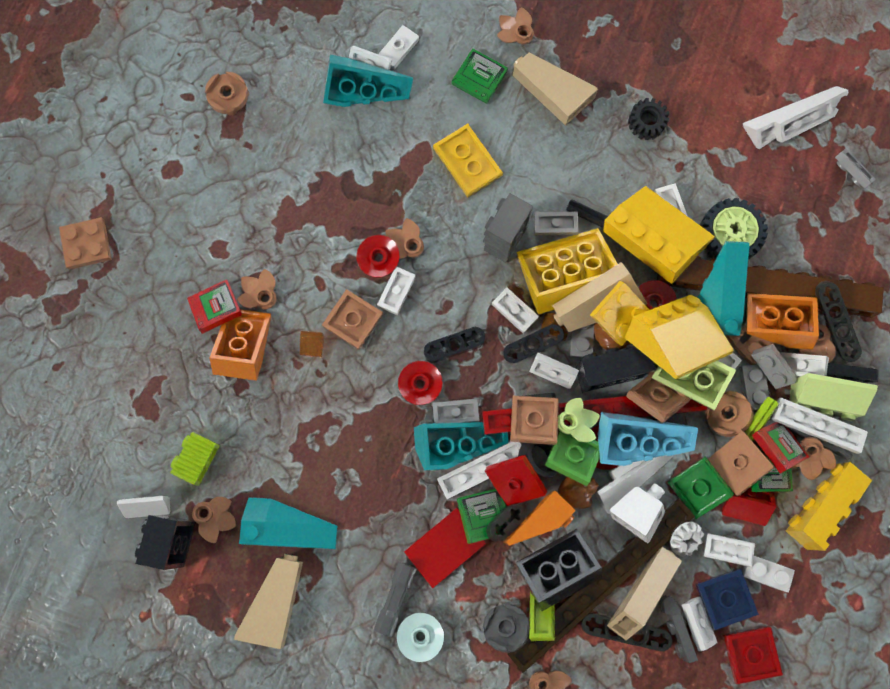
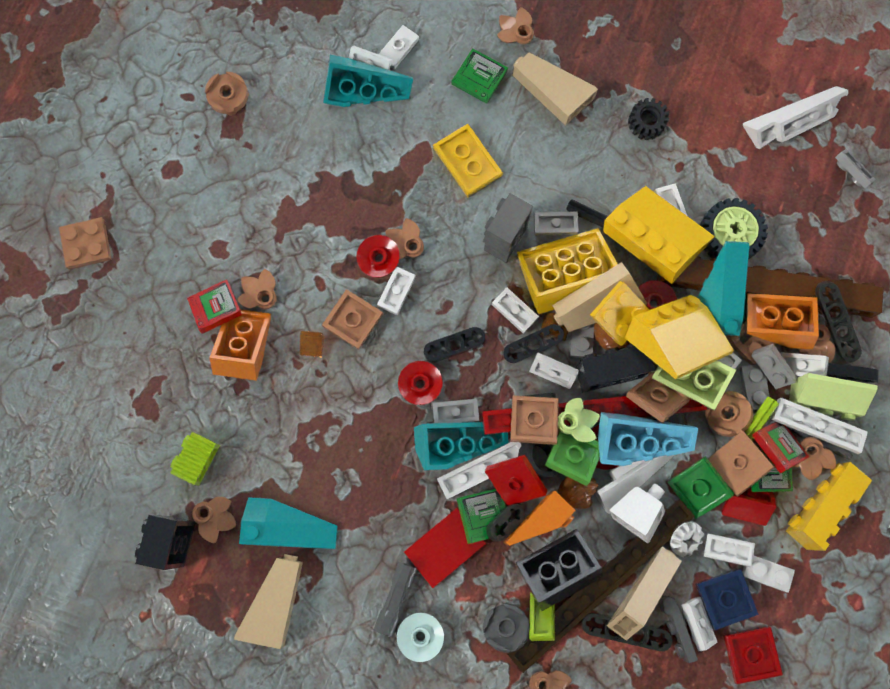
(144, 506): white slope -> none

